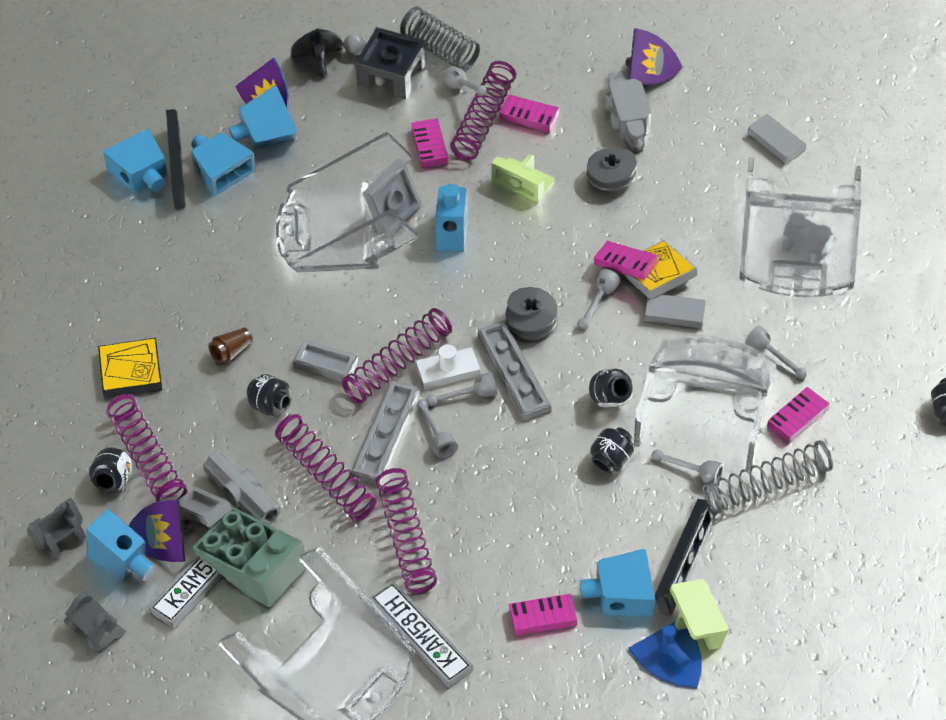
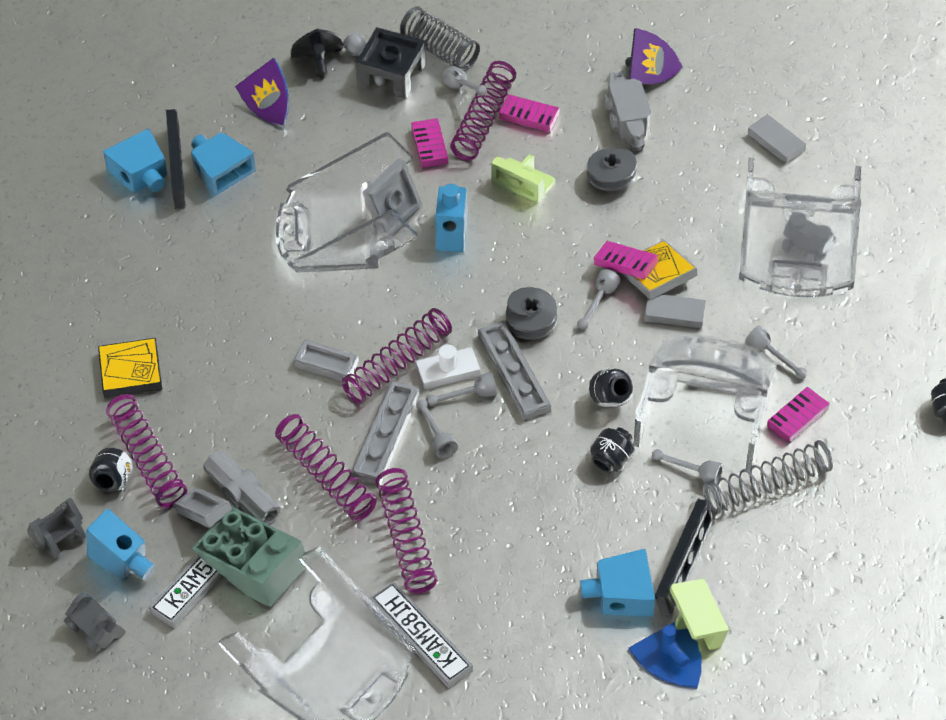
(162, 530): dark purple shield -> none
(228, 345): reddish brown cone -> none
(265, 121): dark azure torso -> none
(269, 395): black head -> none
(543, 614): dark pink tile -> none

